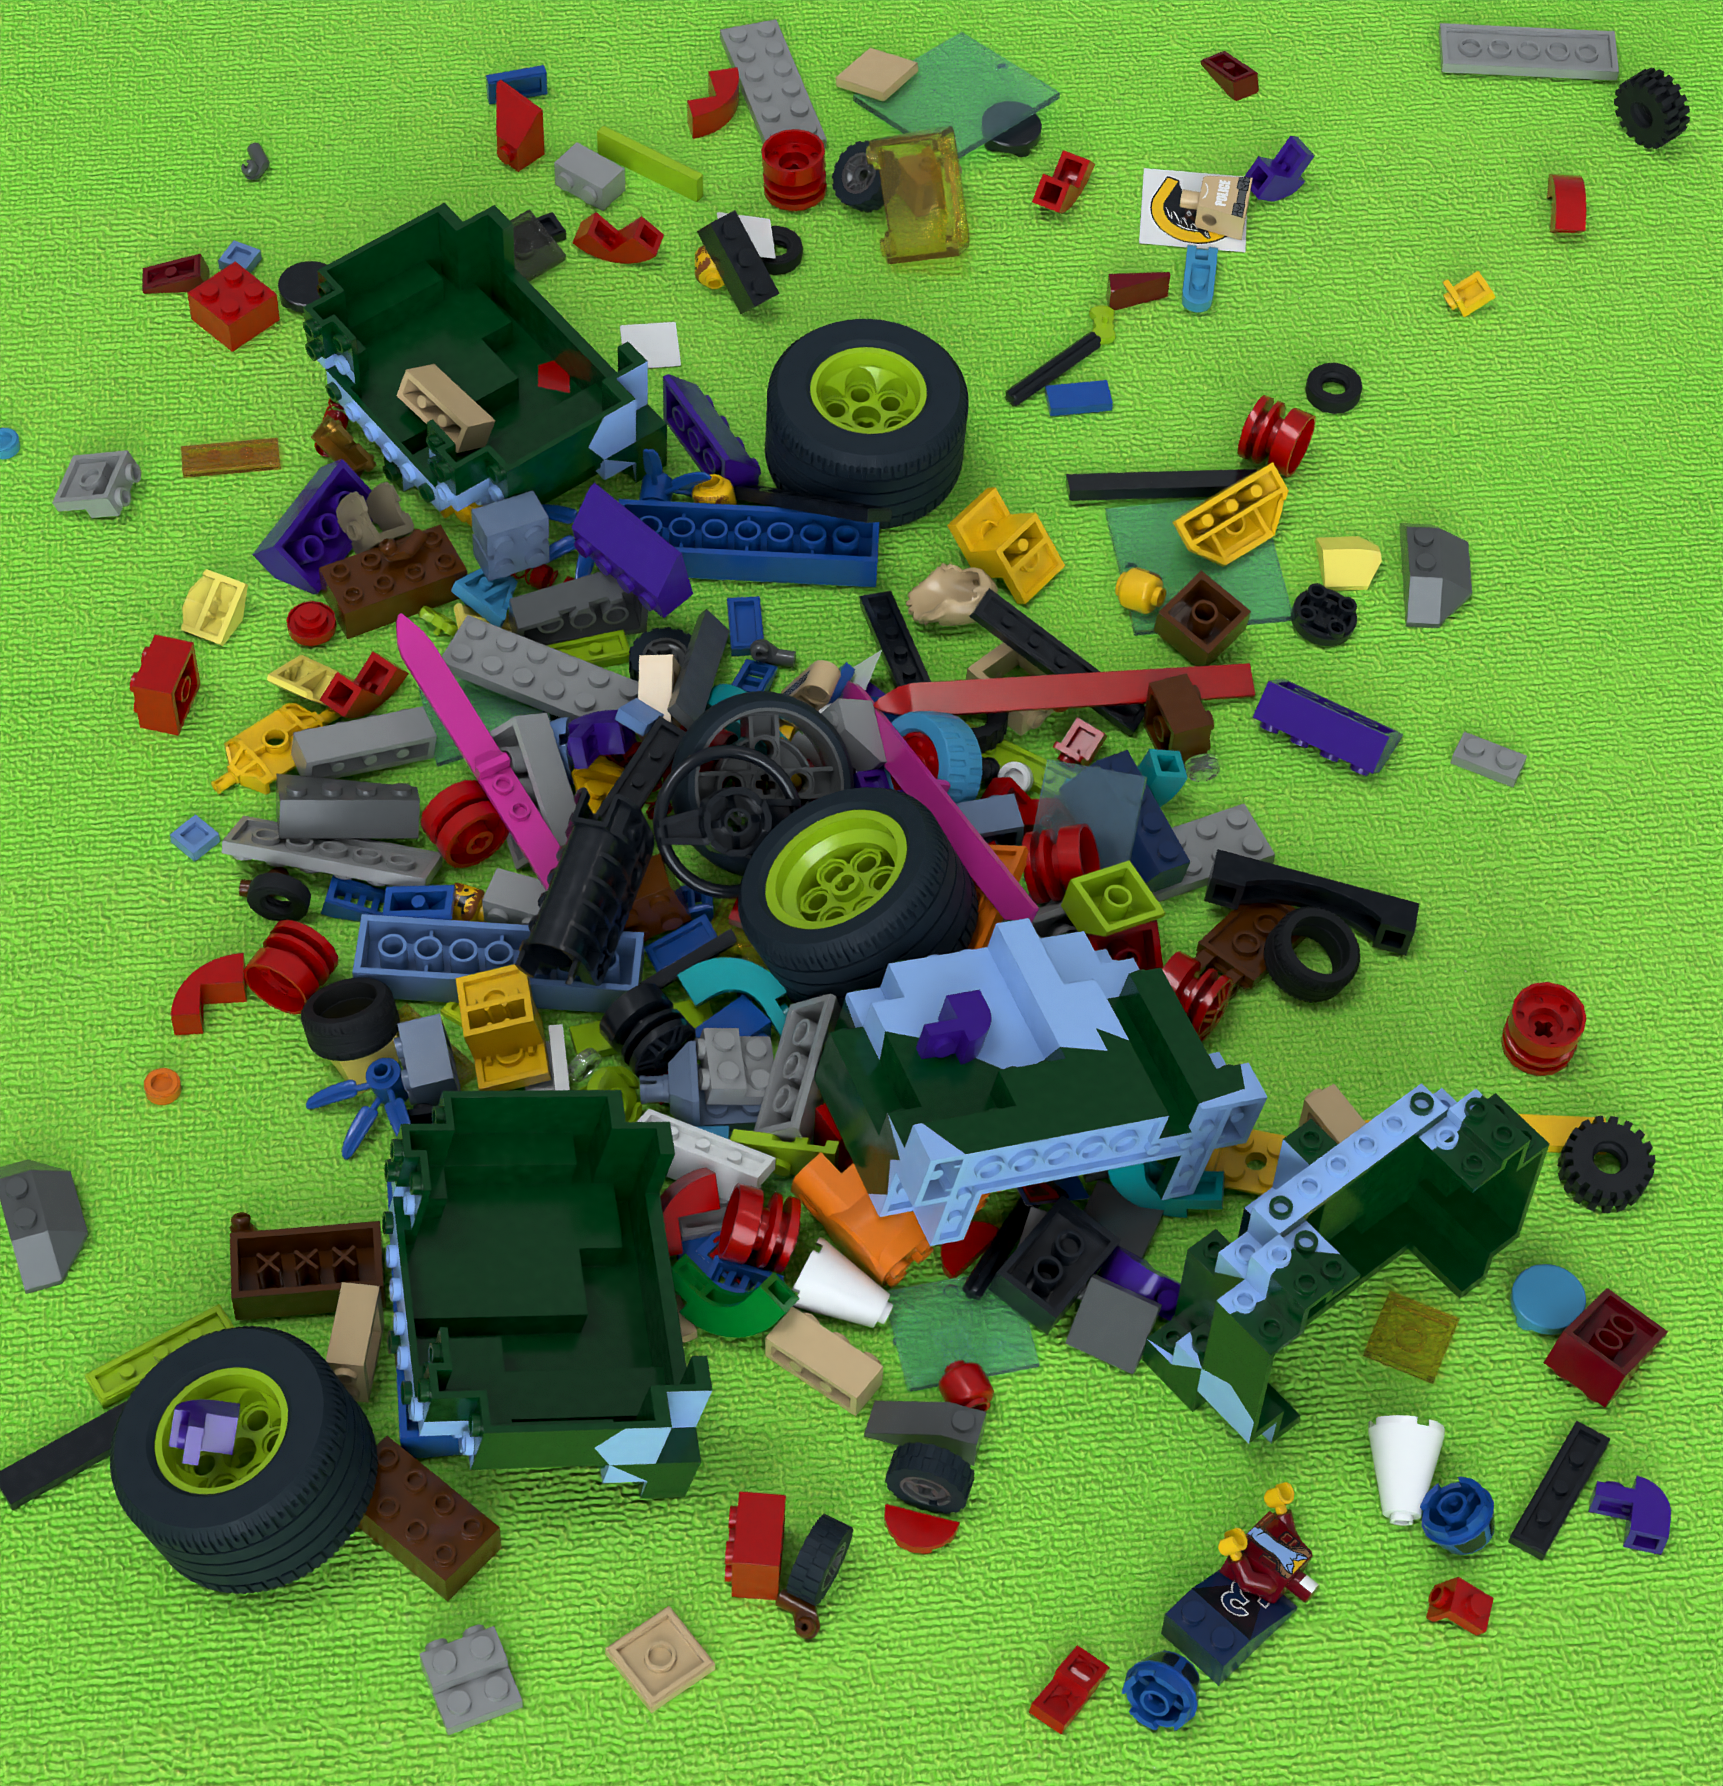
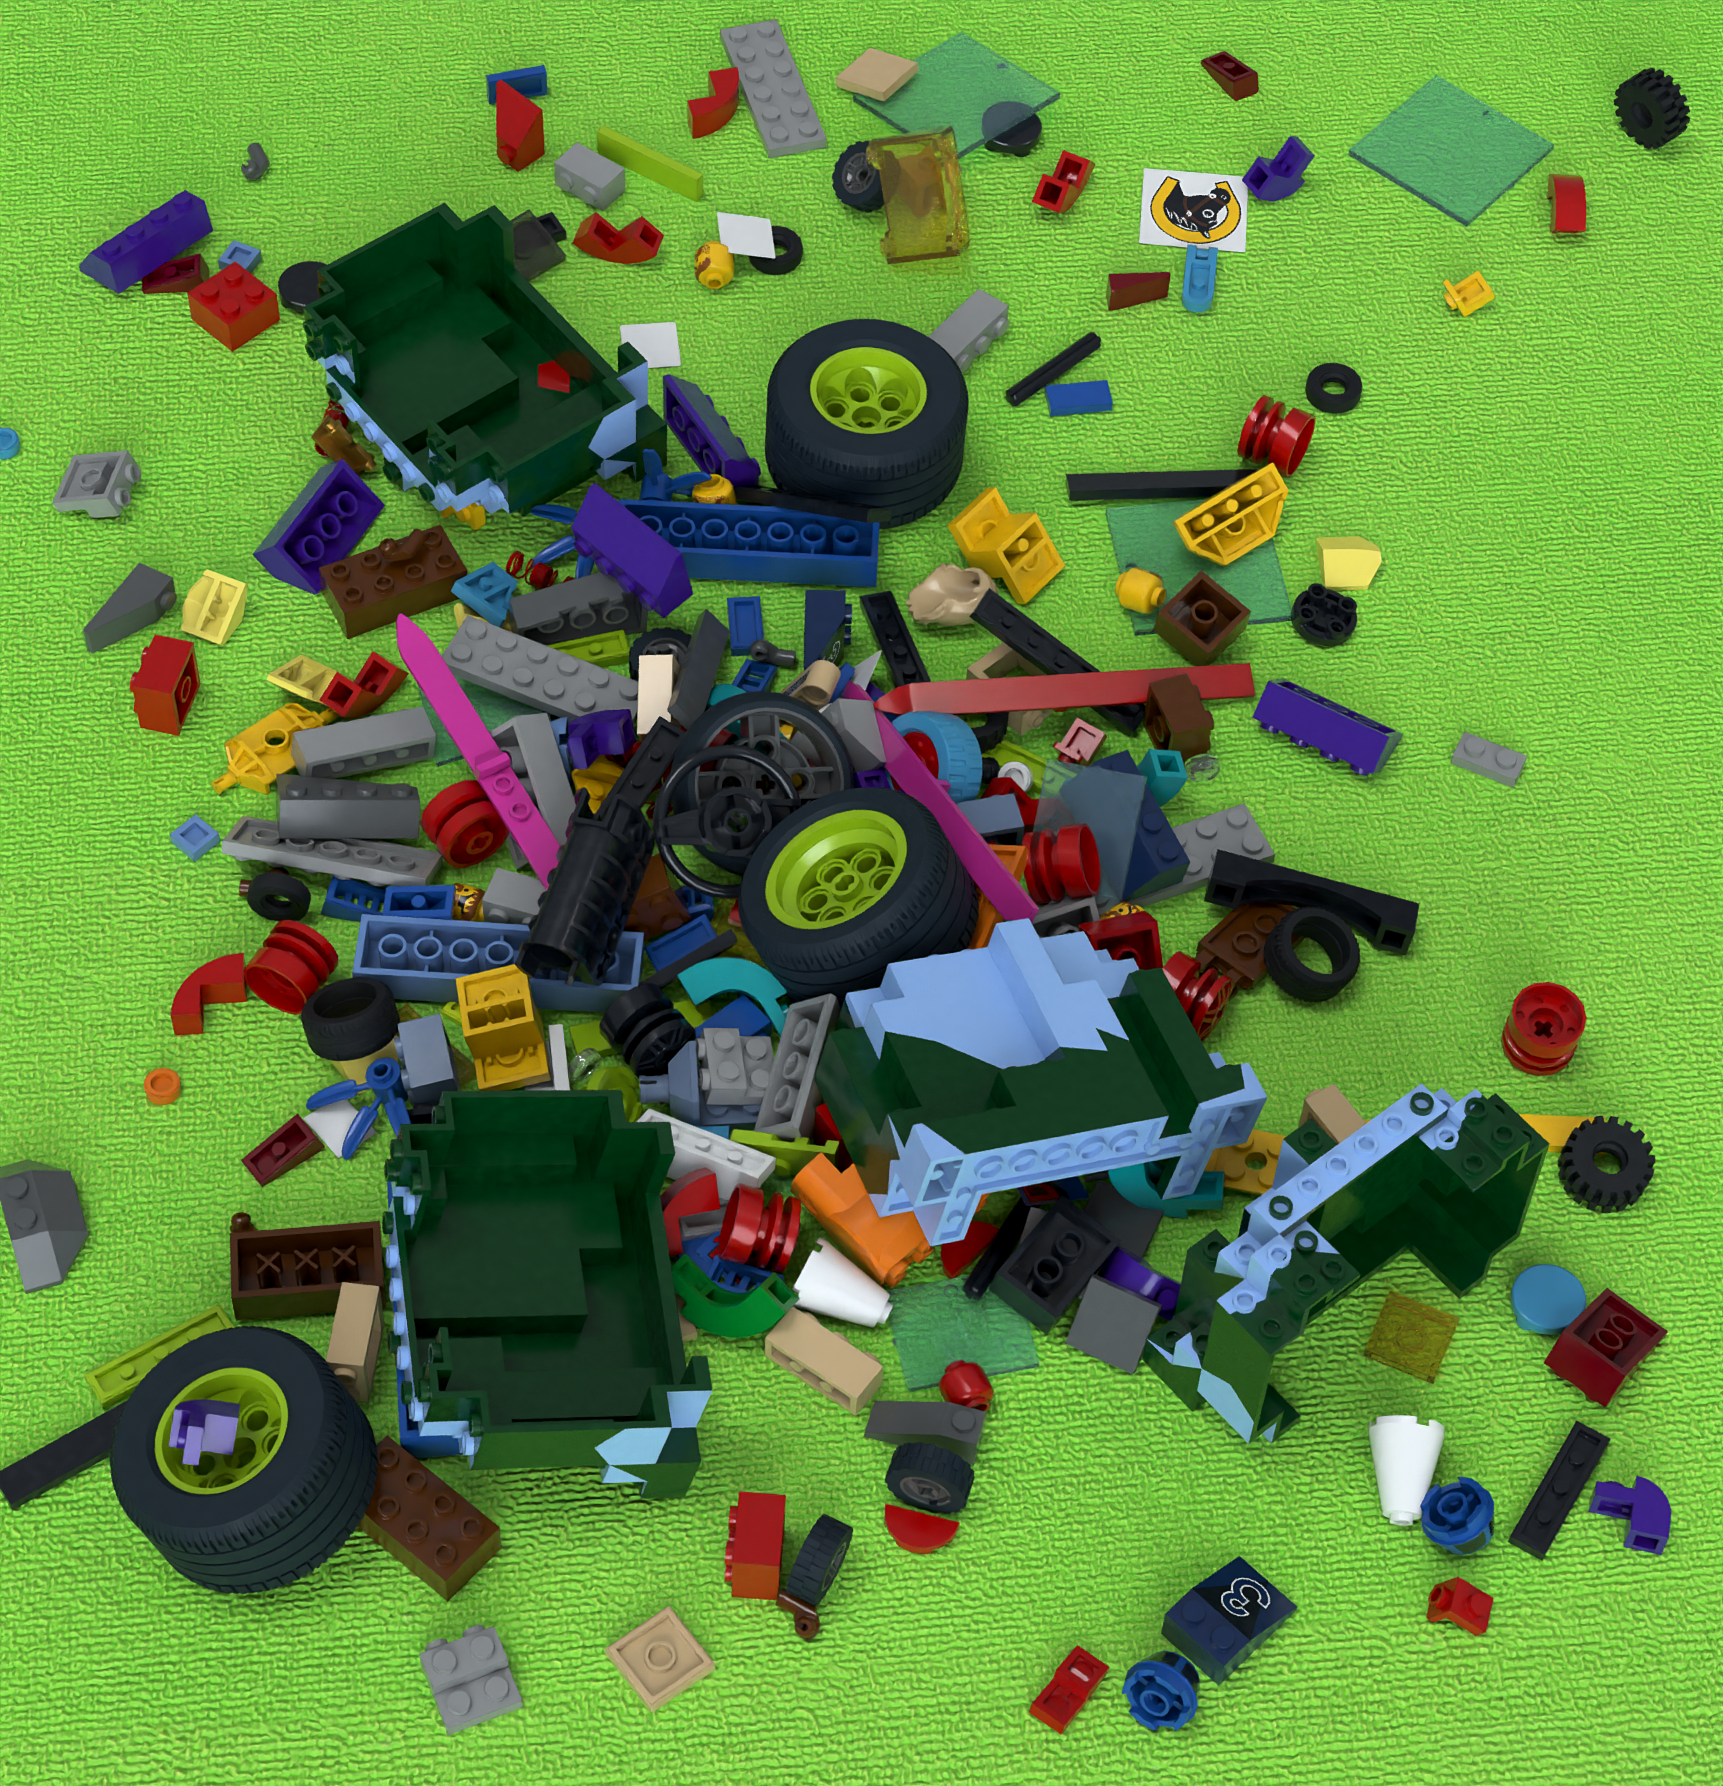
(133, 606): none -> dark grey slope
(149, 242): none -> dark purple slope
(230, 457): clear orange tile -> none
(283, 1151): none -> dark red slope
(311, 623): red plate -> none
(332, 1124): none -> white sticker
(382, 508): dark tan piece -> none
(438, 398): tan brick -> none
(439, 620): lime piece -> none
(510, 535): sand blue piece -> none
(637, 716): medium blue tile -> none
(738, 262): black brick -> none
(794, 170): red wheel -> none
(825, 626): none -> dark blue slope
(960, 1028): dark purple brick -> none
(972, 328): none -> light grey brick
(1103, 323): lime piece -> none
(1110, 901): lime slope -> none
(1220, 204): tan torso -> none
(1271, 1554): torso -> none
(1433, 574): dark grey wedge -> none
(1451, 150): none -> clear light blue piece
(1528, 51): light grey plate -> none

